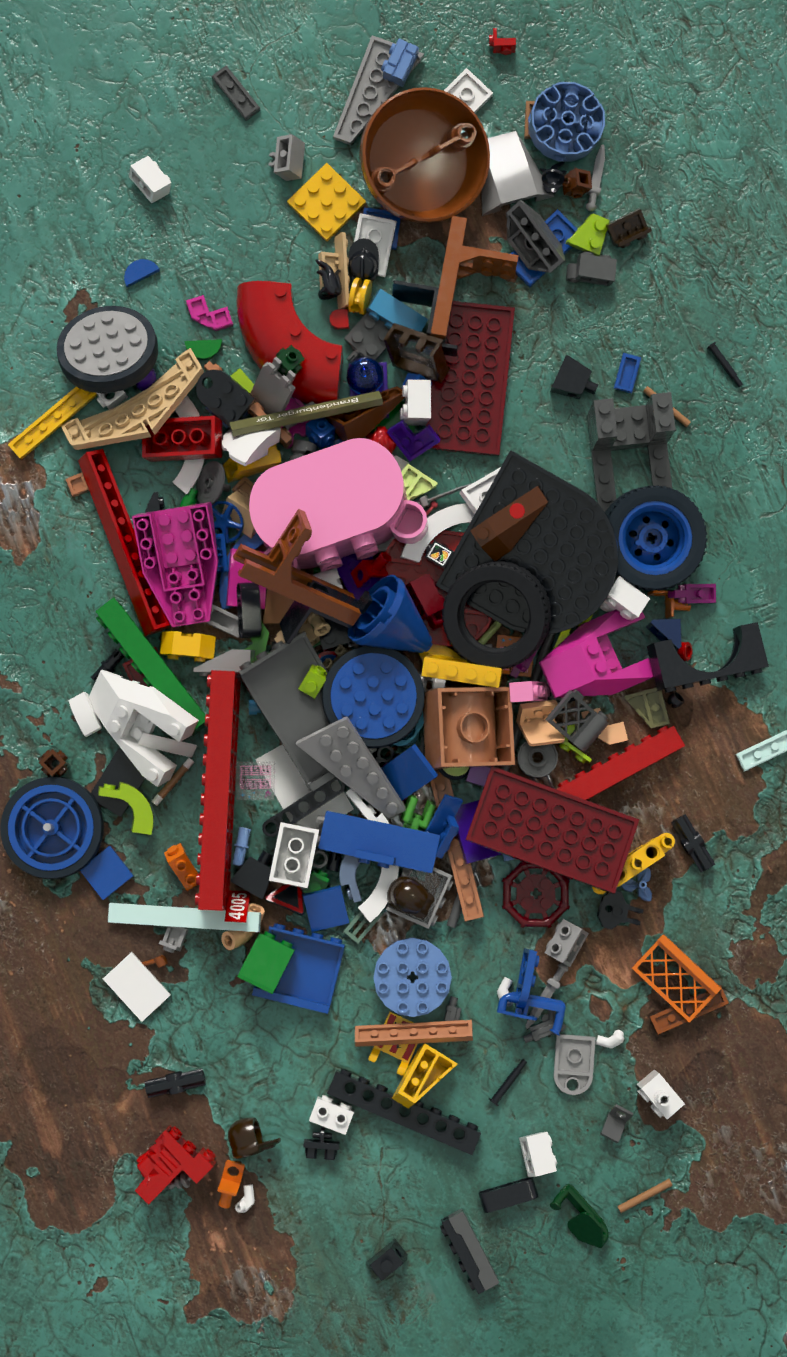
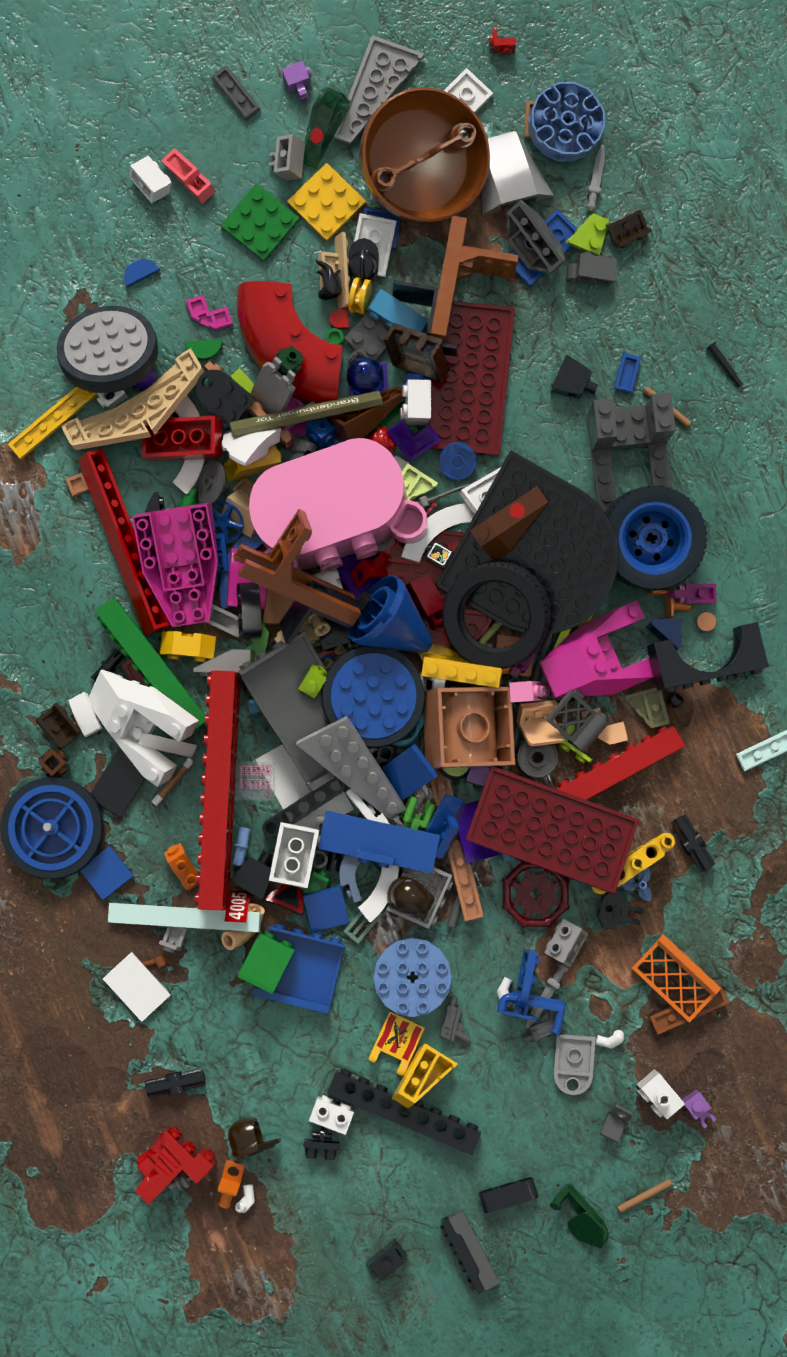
(58, 726): none -> dark brown bracket
(142, 812): lime arch -> none
(188, 176): none -> coral slope
(260, 222): none -> green plate
(297, 78): none -> medium lavender brick
(323, 124): none -> clear green wedge
(334, 336): none -> green tile
(400, 62): medium blue brick -> none
(413, 1033): nougat plate -> none
(457, 461): none -> blue tile
(507, 1083): black piece -> none
(538, 1154): white brick -> none
(552, 180): black piece -> none
(577, 183): reddish brown brick -> none
(625, 599): white brick -> none
(685, 651): red tile -> none
(698, 1107): none -> medium lavender brick
(706, 622): none -> nougat tile

